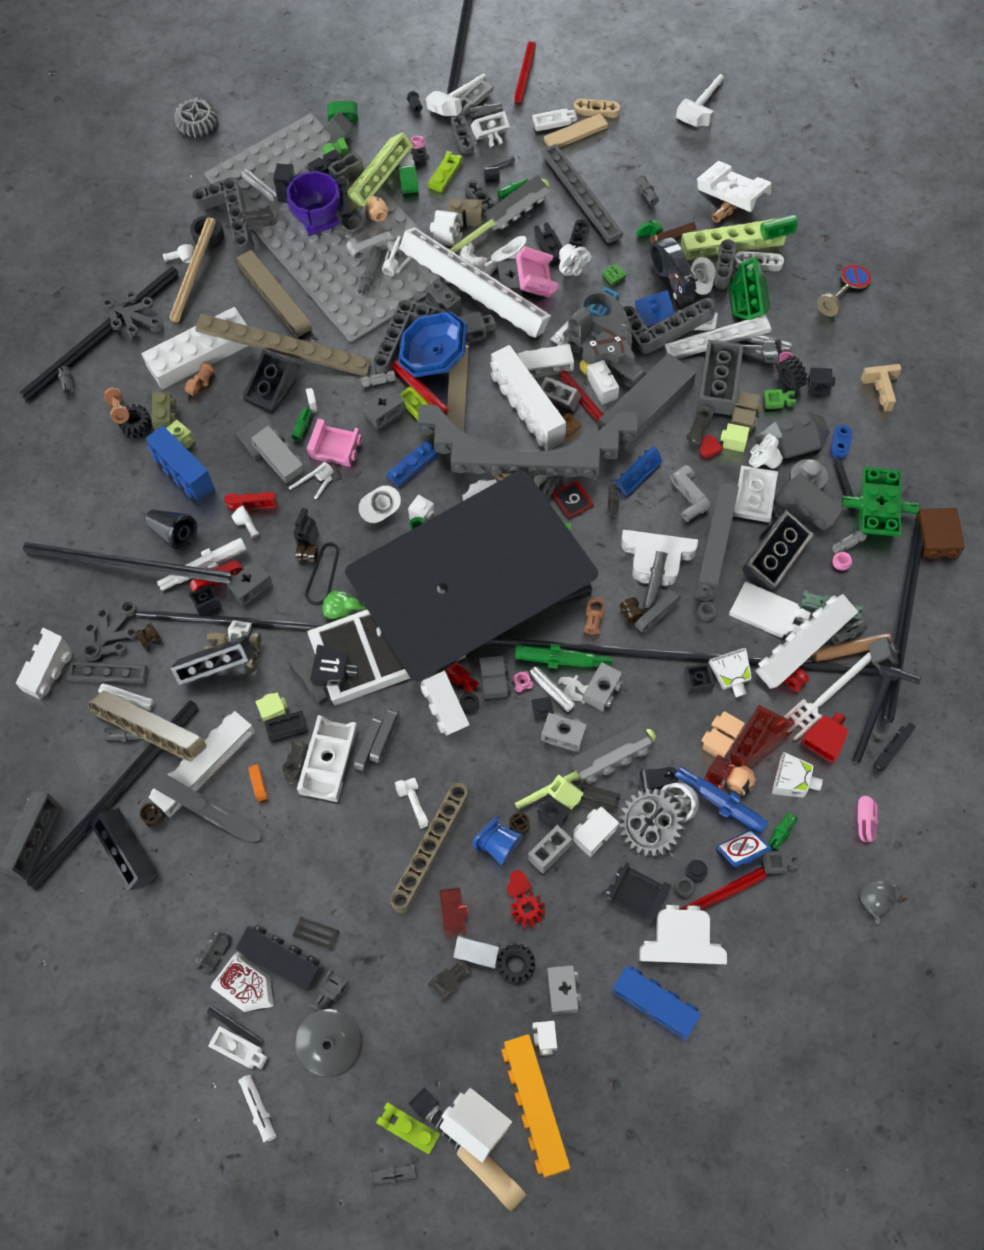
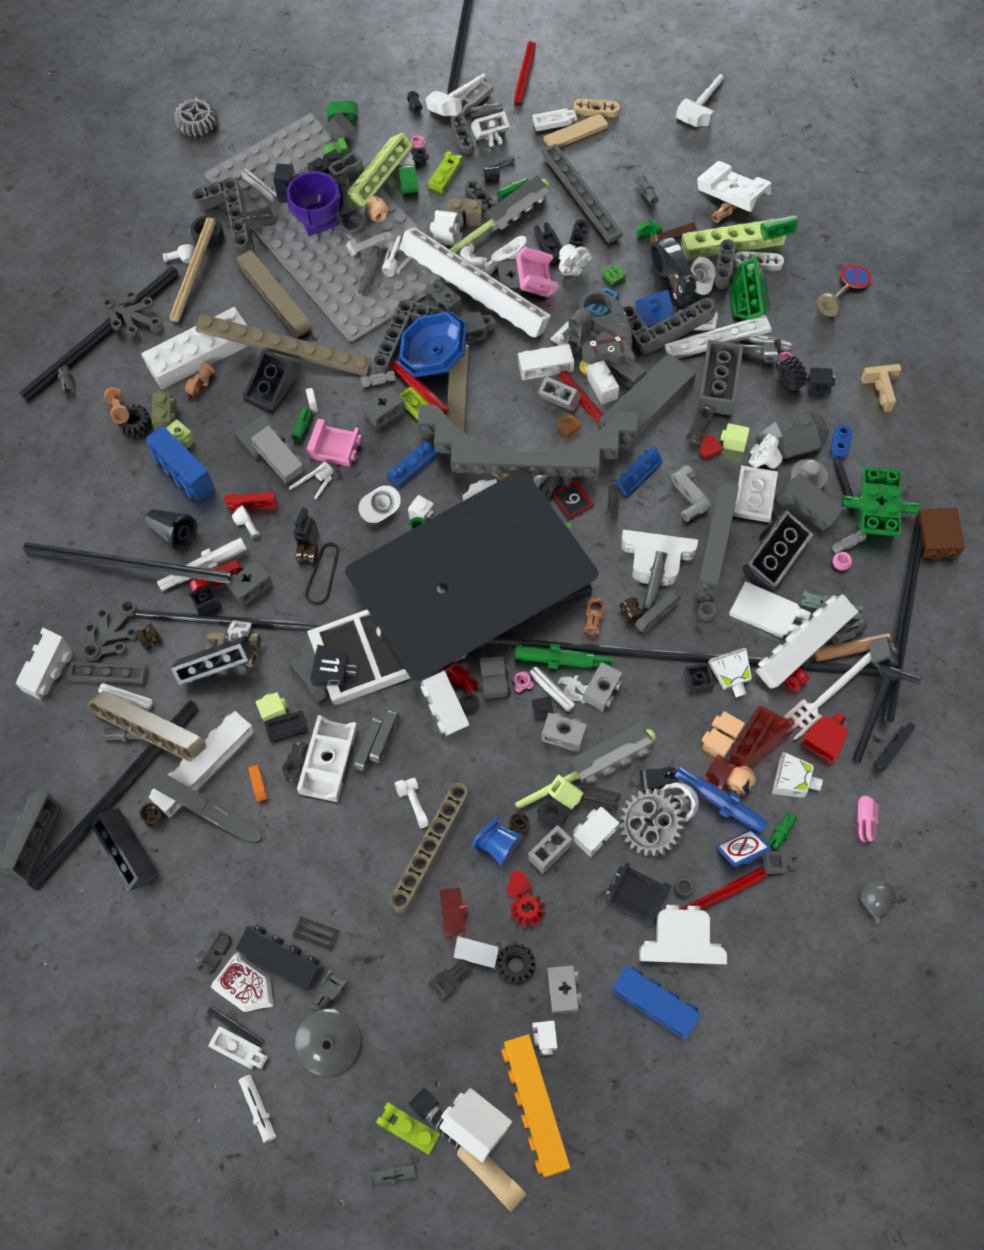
(341, 605): bright green hair -> none
(528, 398): white brick -> none
(697, 870): black plate -> none
(746, 409): dark tan piece -> none
(776, 399): bright green plate -> none

